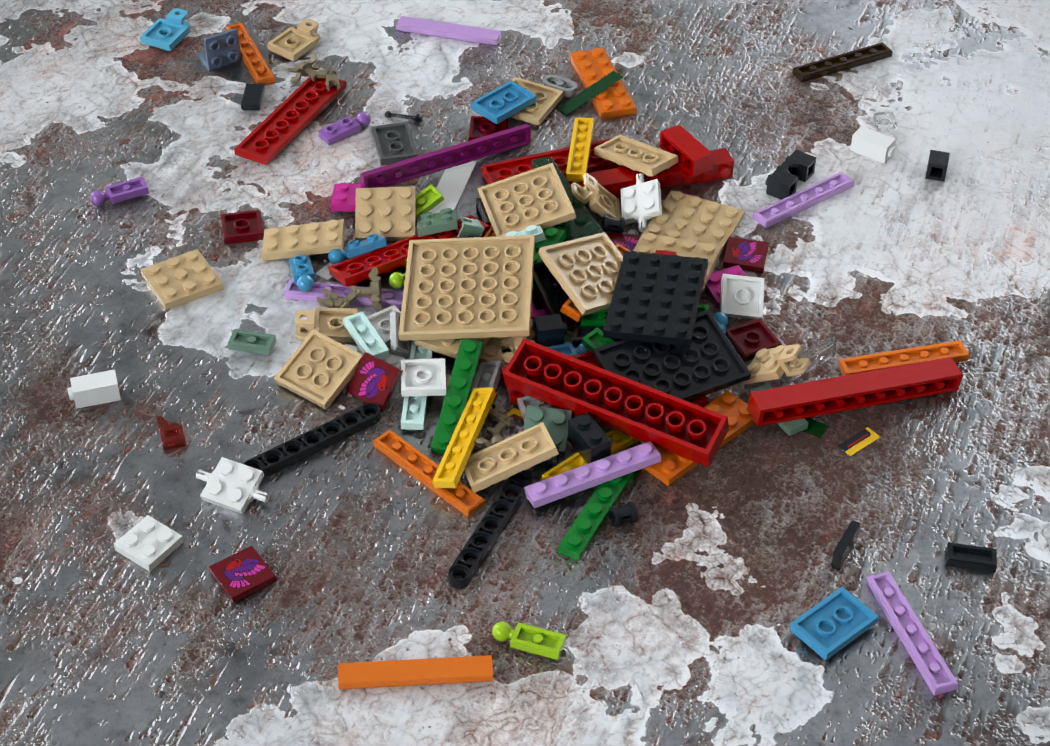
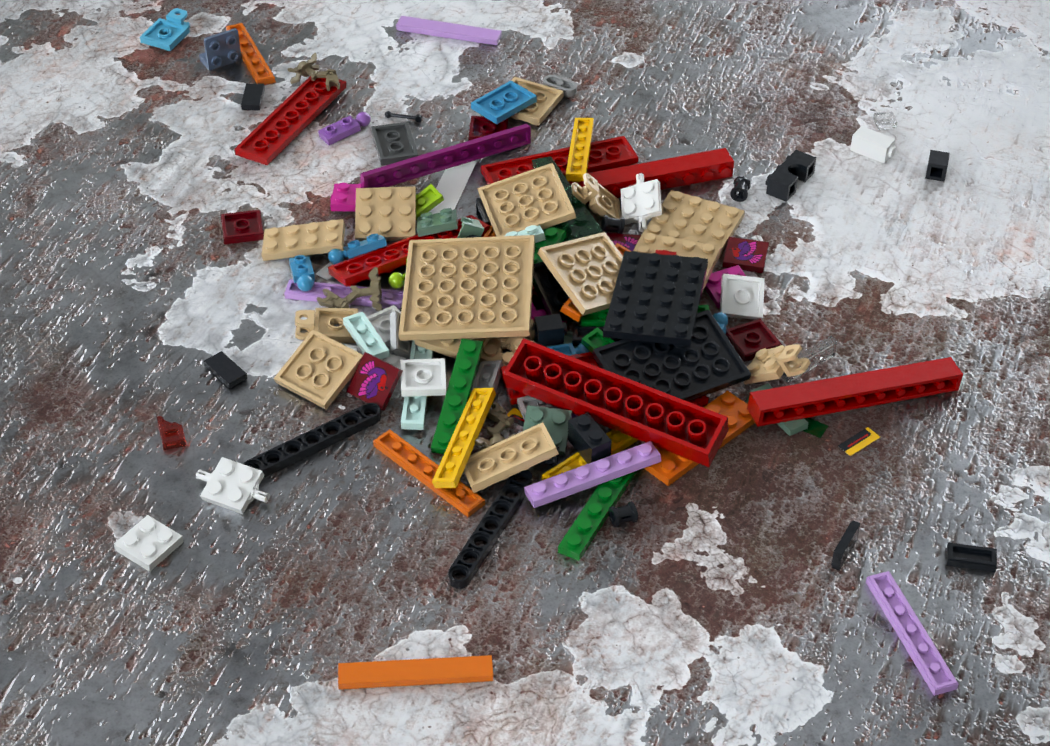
(94, 389): white brick -> none
(120, 191): medium lavender plate -> none
(181, 279): tan plate -> none
(225, 369): none -> black tile
(242, 574): dark red tile -> none
(252, 342): sand green plate -> none
(296, 42): tan plate -> none
(531, 639): lime plate -> none
(590, 92): dark green sticker -> none
(593, 66): orange plate -> none
(636, 155): tan plate -> none
(691, 153): red brick -> none
(740, 190): none -> black bush
(803, 199): lavender tile -> none
(833, 623): dark azure plate -> none
(842, 62): dark brown tile -> none
(889, 359): orange plate -> none

